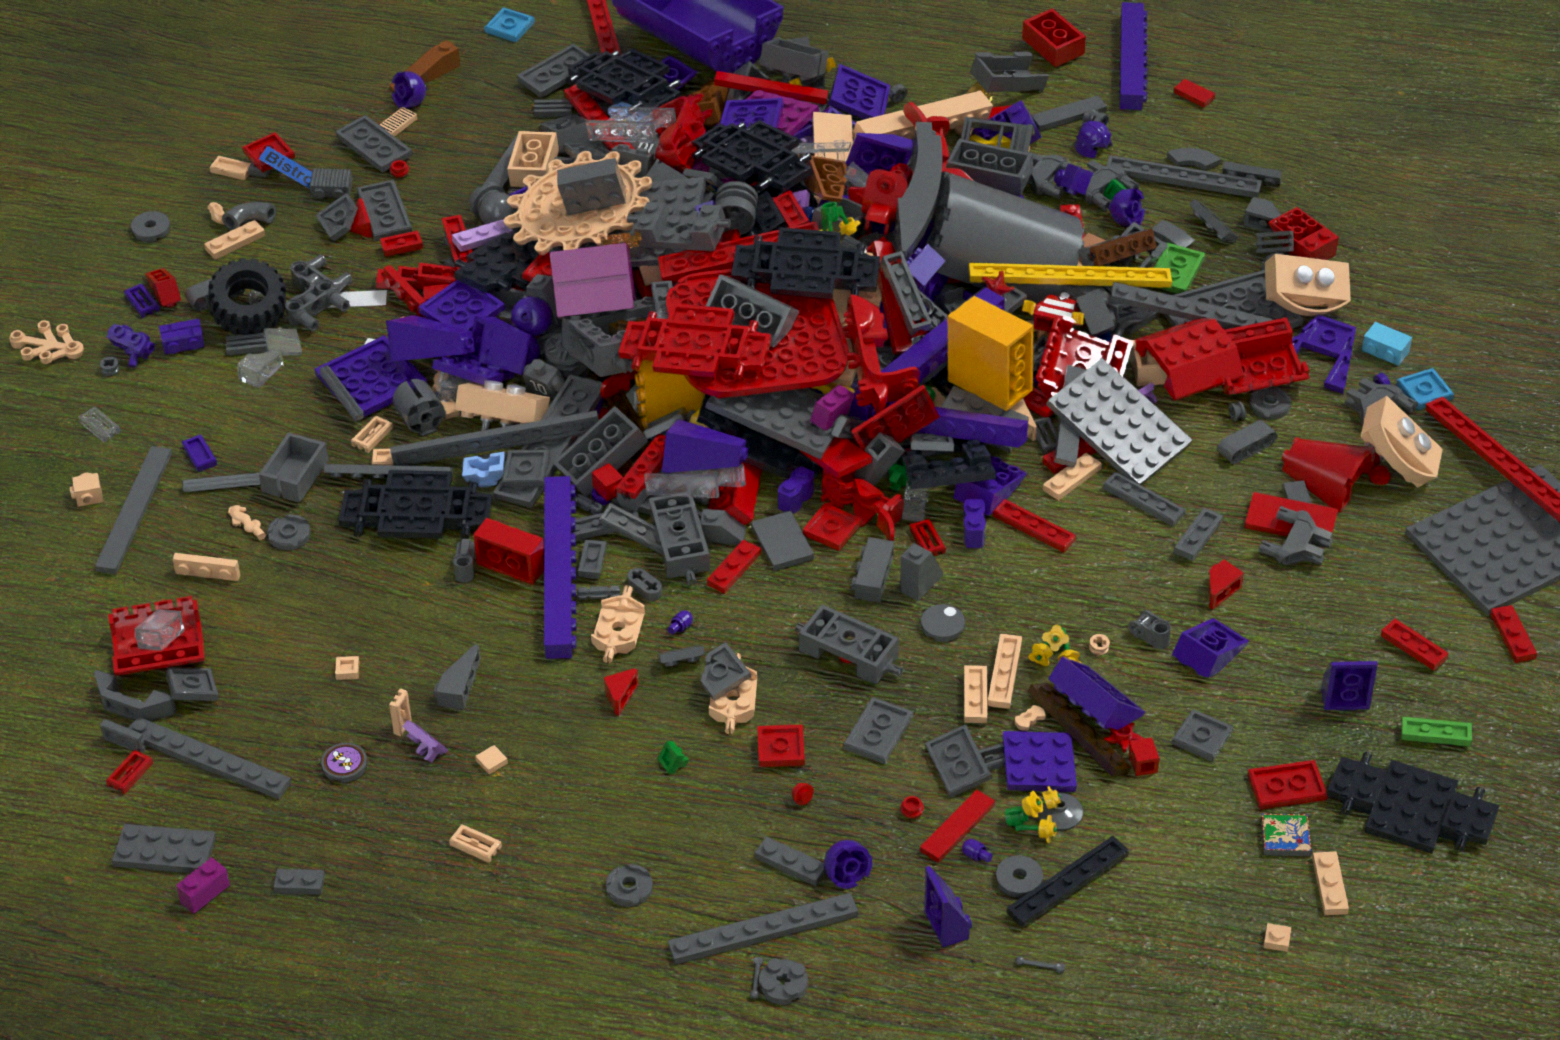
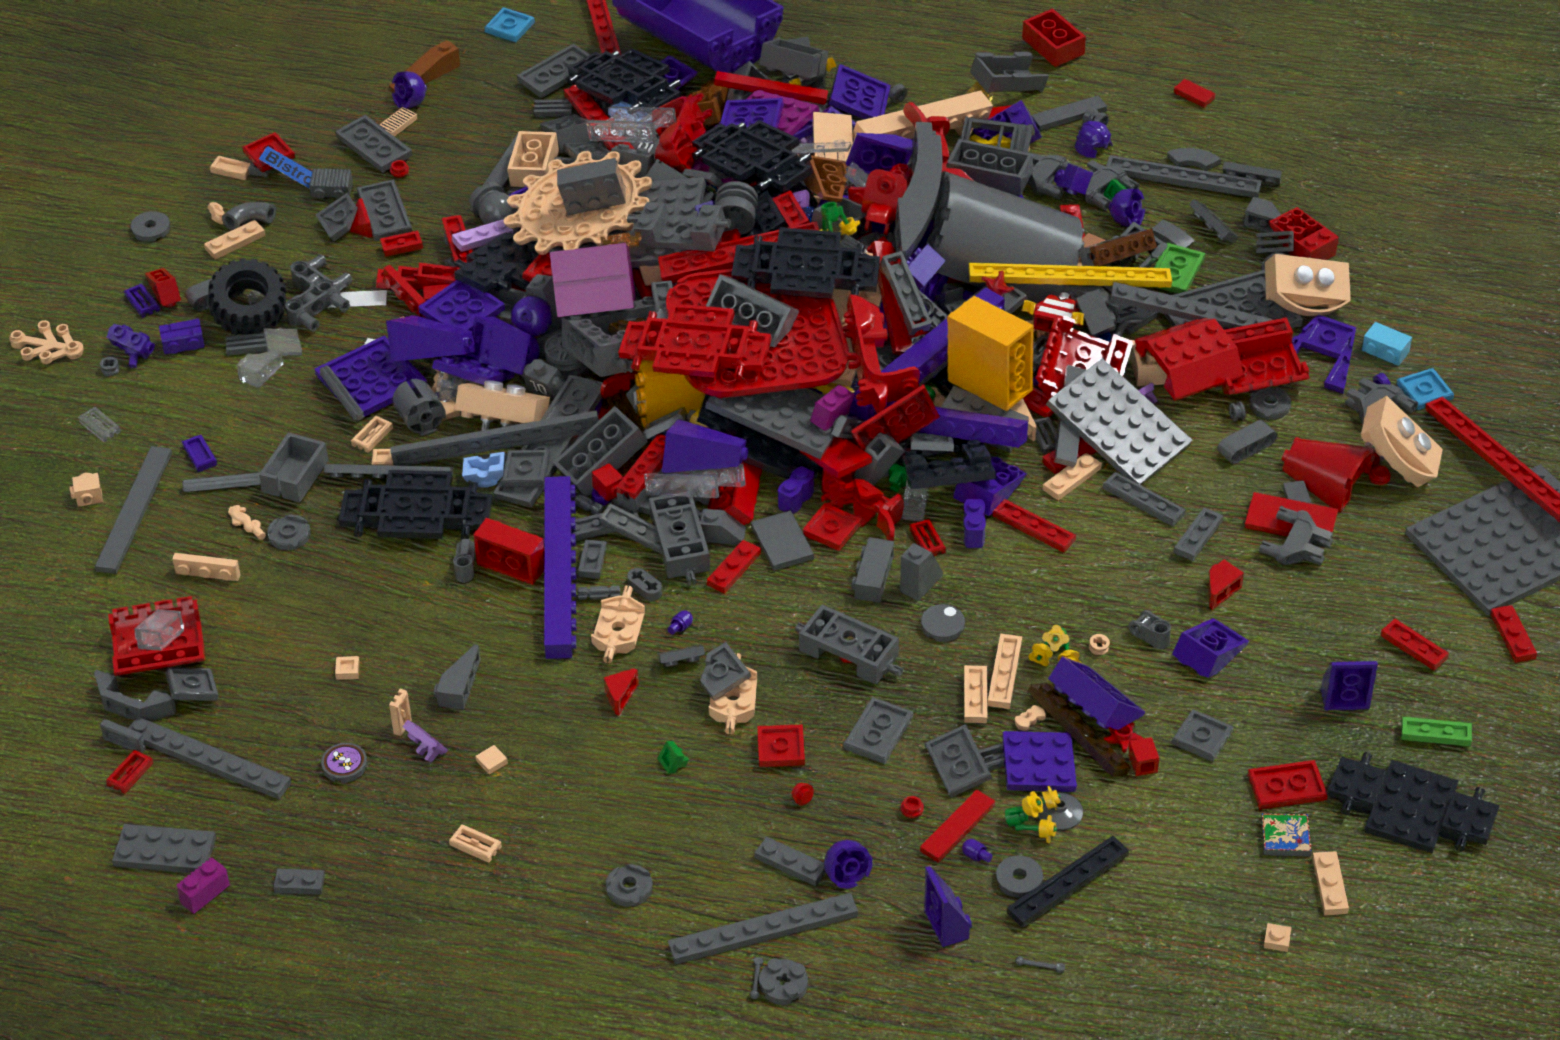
(1133, 56): dark purple brick -> none

